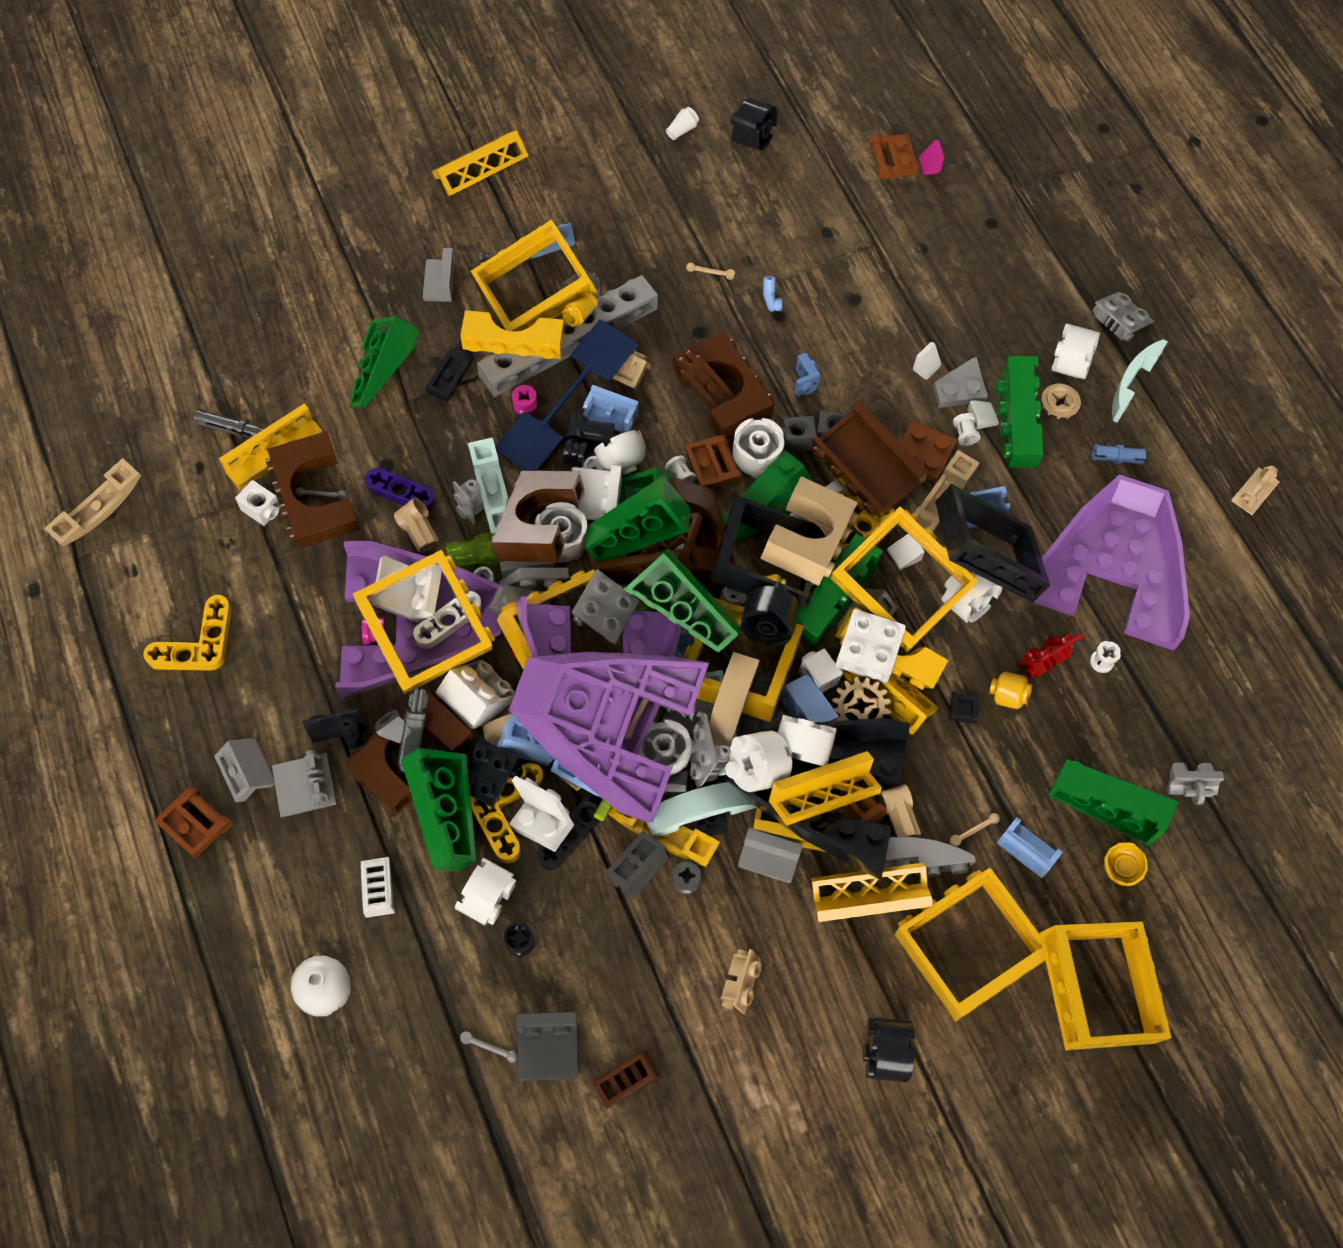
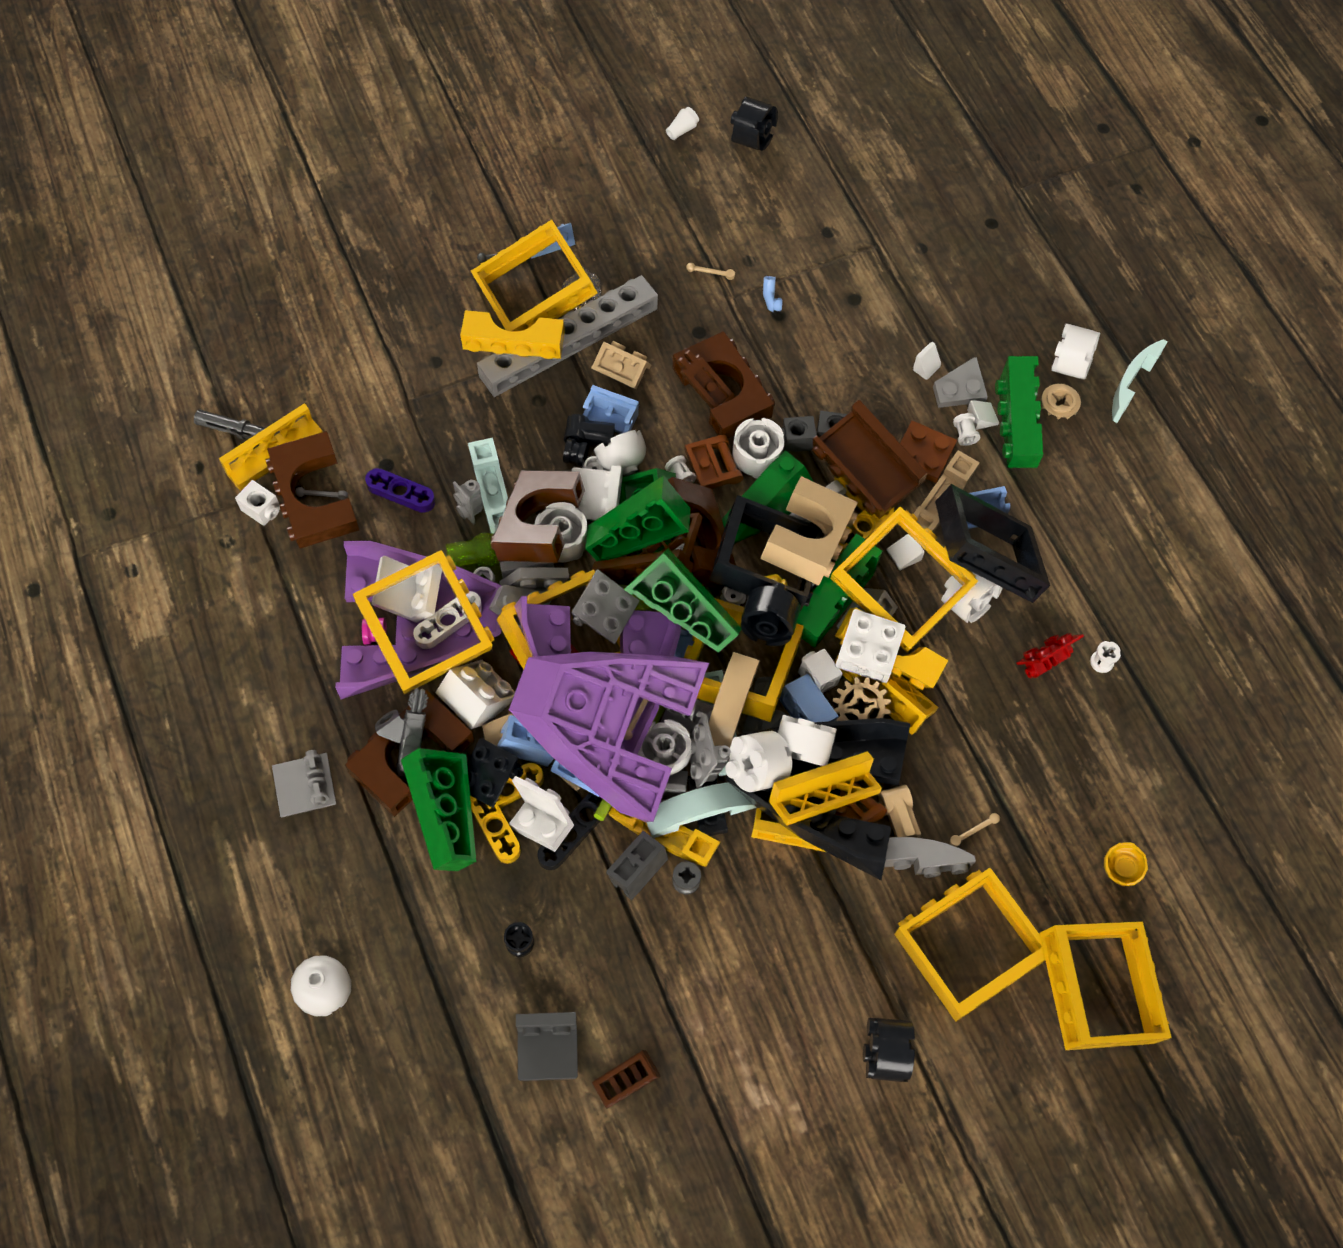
(96, 507): tan slope -> none
(186, 829): dark orange plate -> none
(200, 650): yellow beam -> none
(244, 768): light grey panel -> none
(344, 723): black hinge -> none
(380, 908): white slope -> none
(385, 347): green wedge -> none
(414, 520): tan piece -> none
(439, 277): light grey panel -> none
(450, 372): black hinge -> none
(467, 1038): light grey hinge -> none
(473, 156): yellow fence -> none
(485, 891): white brick -> none
(521, 405): dark pink wheel -> none
(532, 440): dark blue hinge -> none
(577, 311): yellow cone -> none
(739, 993): tan hinge -> none
(769, 855): light grey panel -> none
(808, 373): medium blue bracket -> none
(873, 901): yellow fence -> none
(900, 155): dark orange plate -> none
(932, 159): dark pink slope -> none
(963, 708): black tile -> none
(1011, 690): yellow head -> none
(1028, 848): light blue hinge -> none
(1113, 802): green wedge -> none
(1118, 454): medium blue pin -> none
(1126, 315): light grey hinge -> none
(1131, 540): medium lavender piece -> none
(1195, 784): light grey hips -> none
(1256, 489): tan hinge -> none

